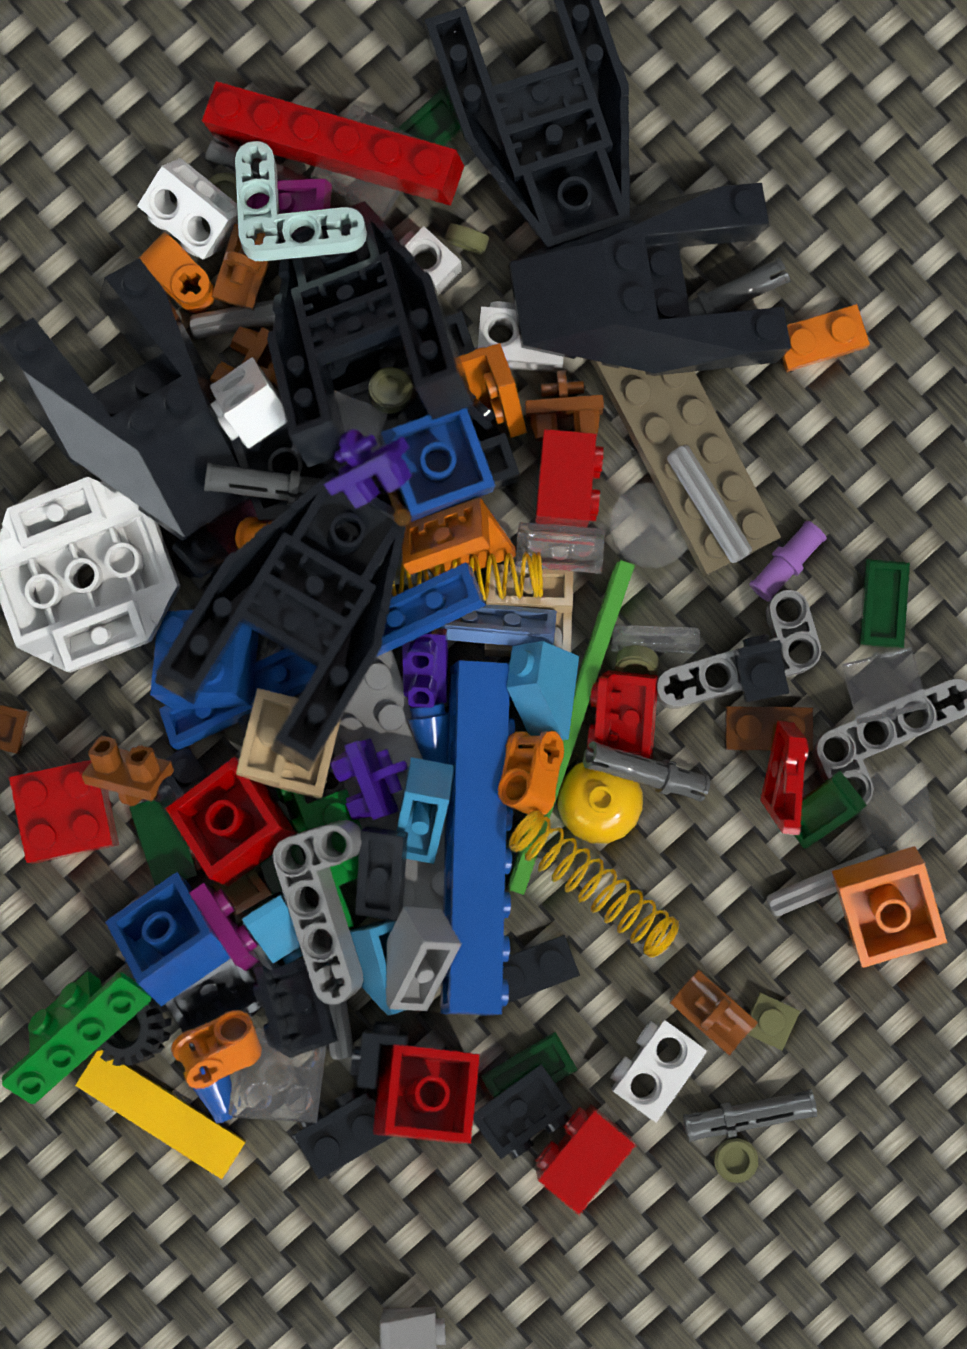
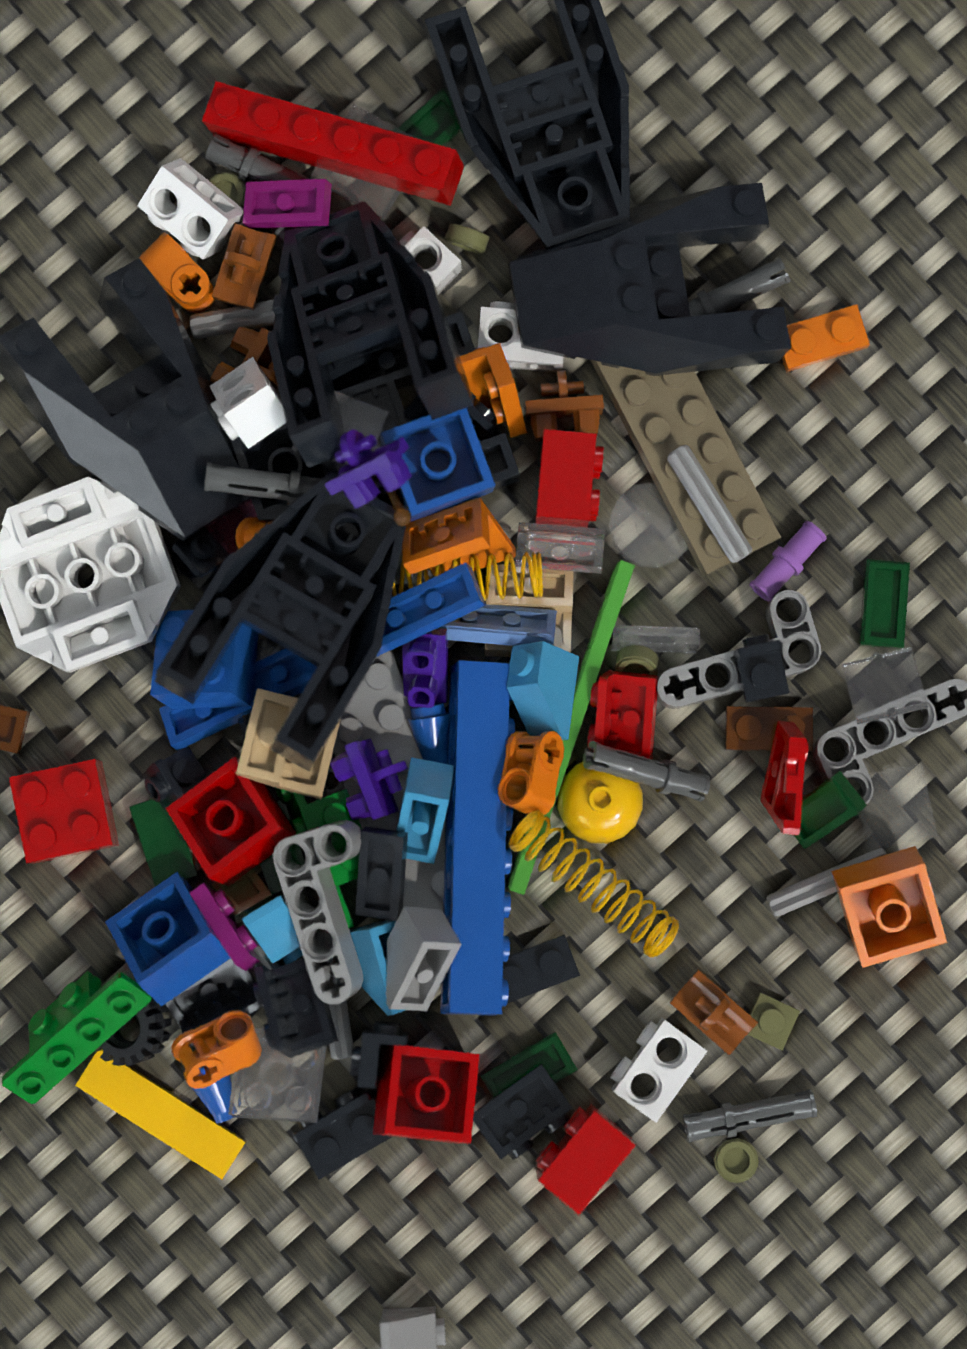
(130, 773): dark orange hips -> none
(269, 221): light aqua beam -> none
(390, 390): olive tile -> none

